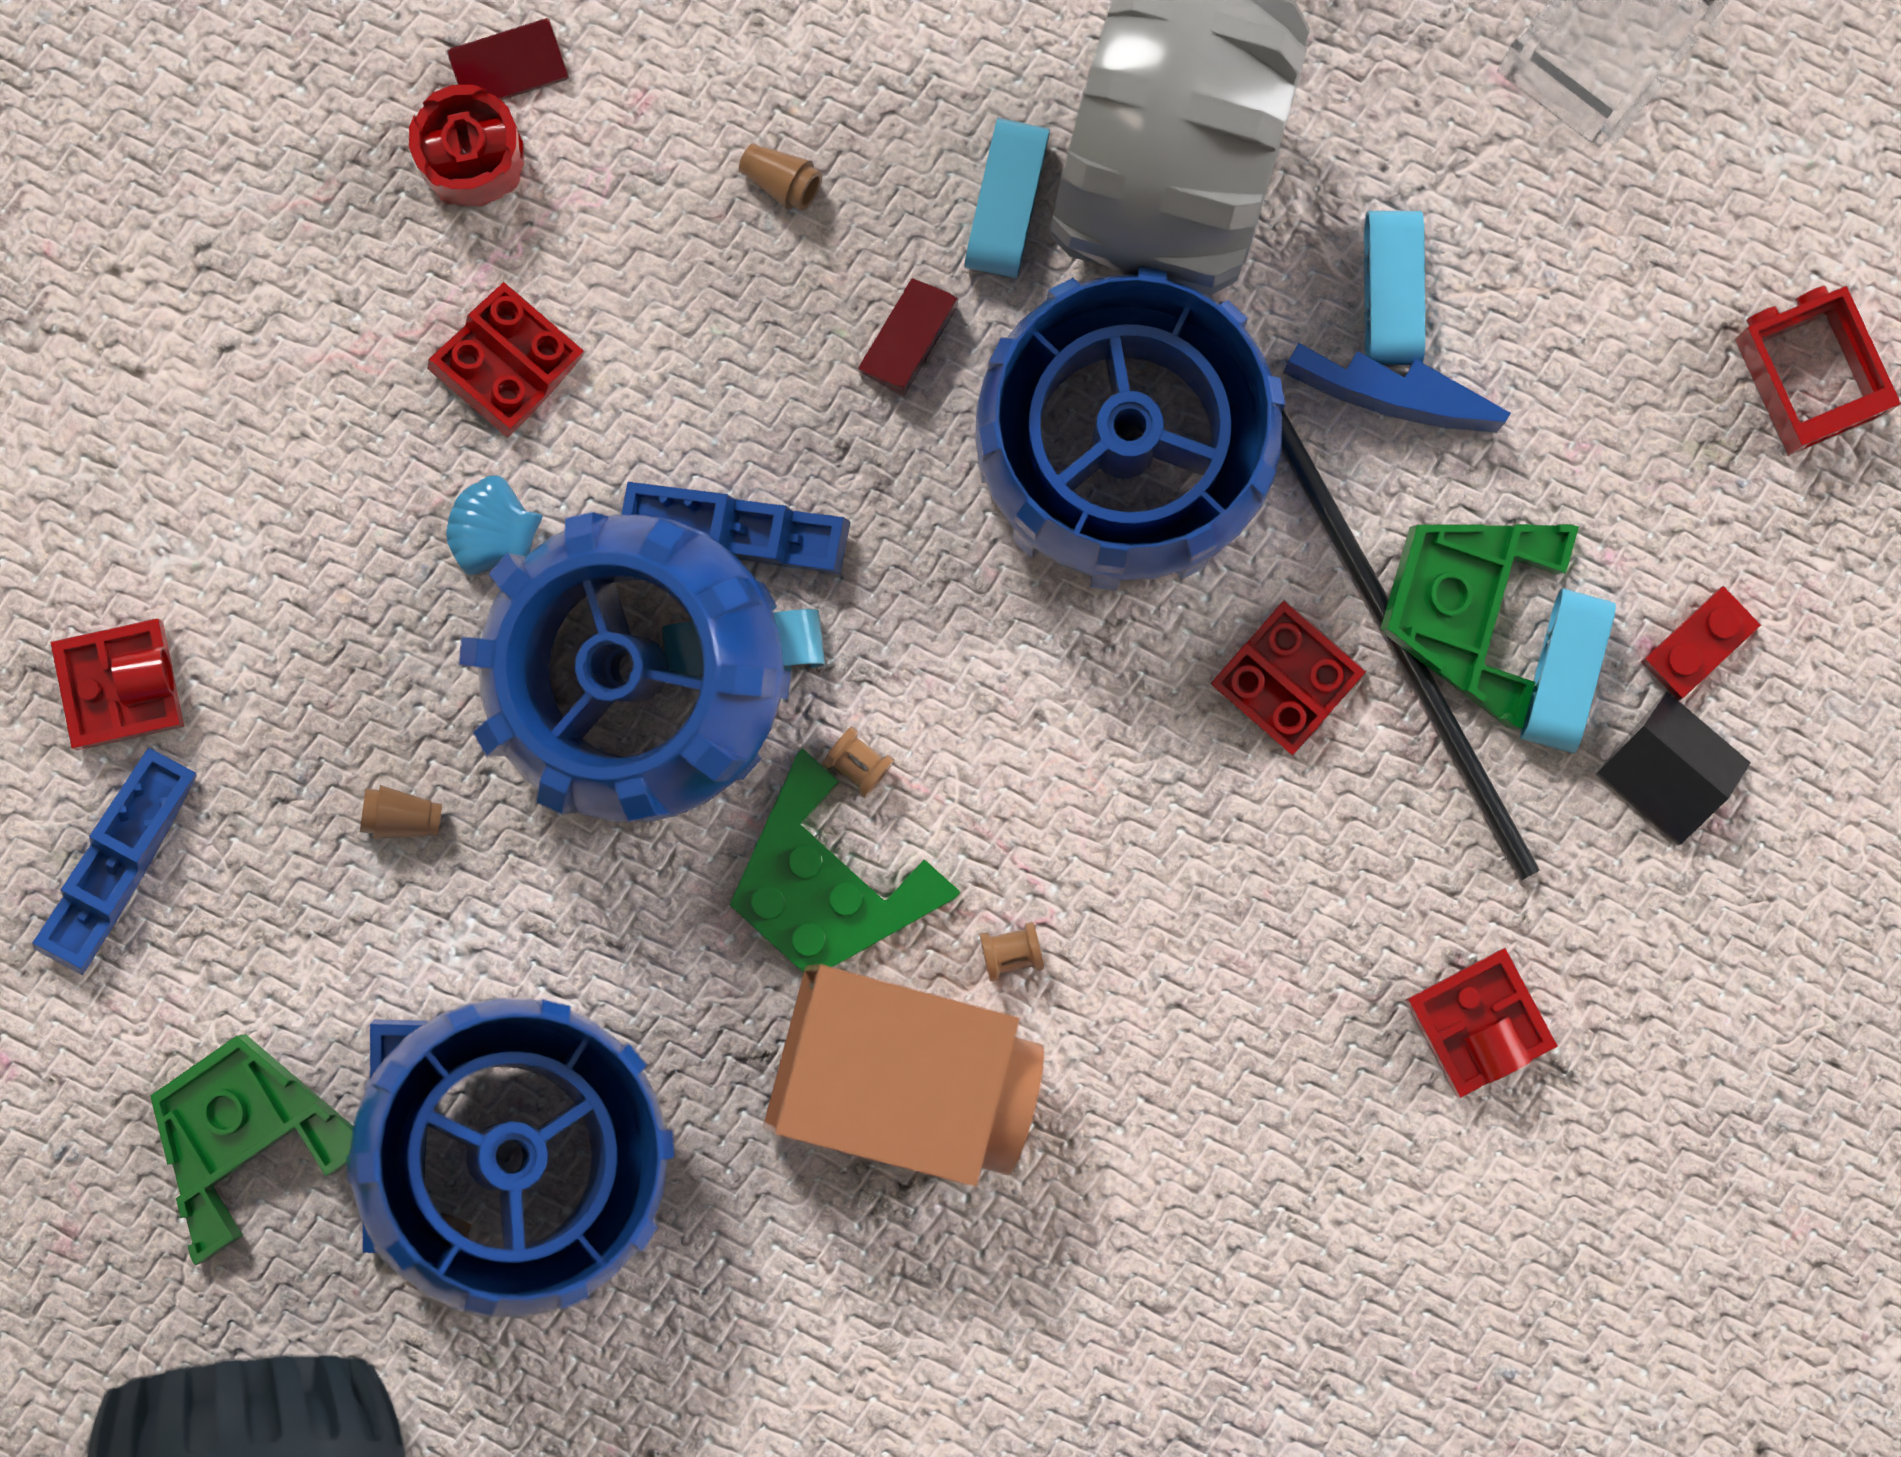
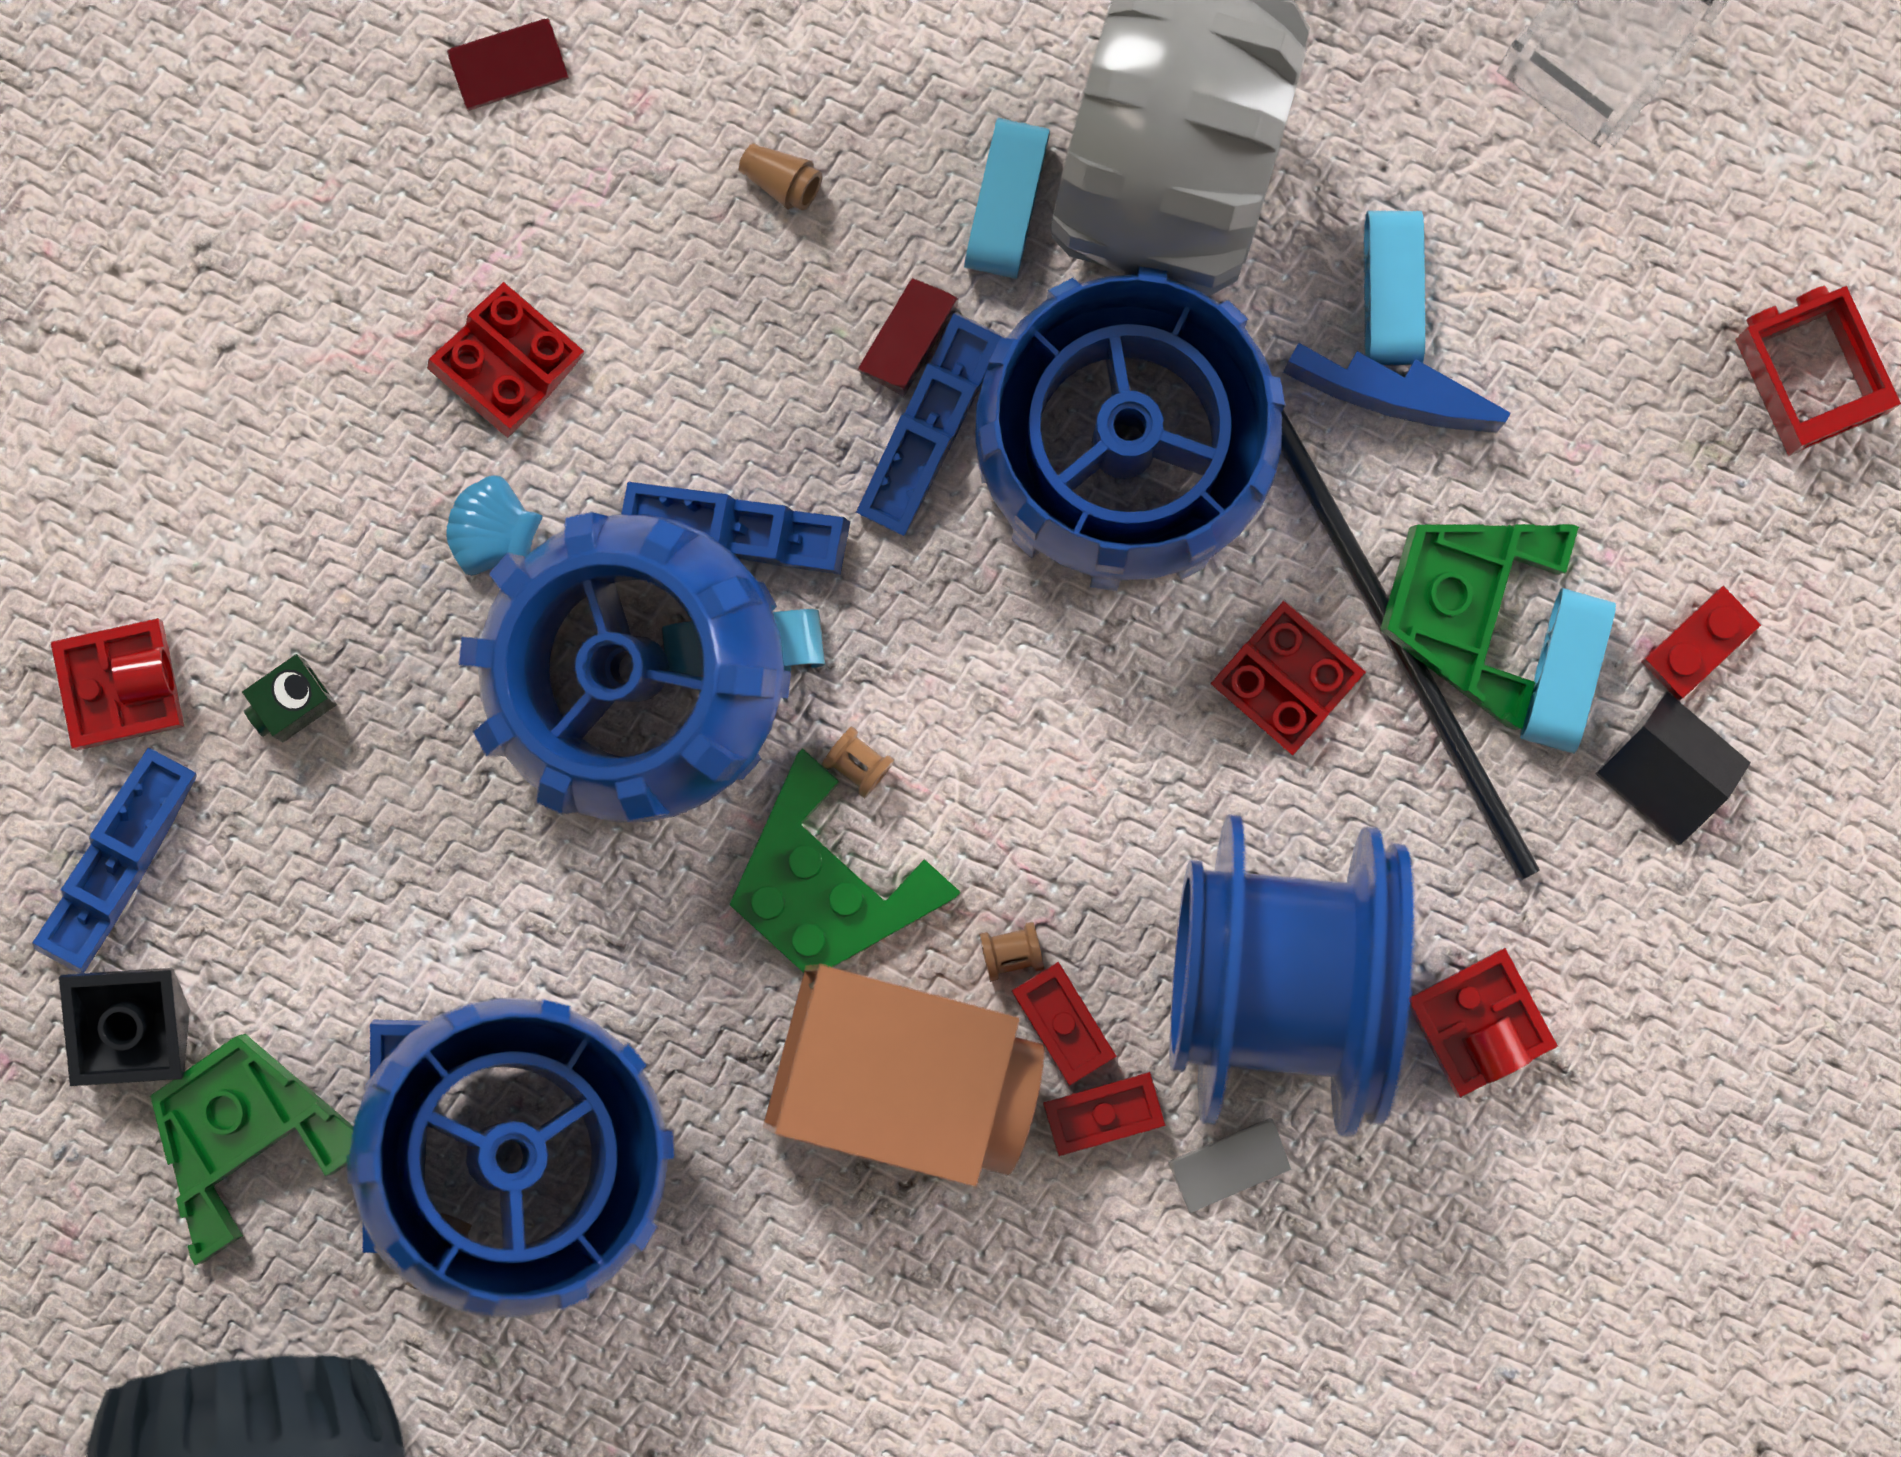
(124, 1026): none -> black slope
(287, 699): none -> dark green brick
(398, 814): medium nougat cone -> none
(466, 146): red brick -> none
(929, 424): none -> blue slope
(1063, 1023): none -> red plate
(1104, 1114): none -> red plate
(1230, 1165): none -> light grey slope
(1296, 975): none -> blue wheel

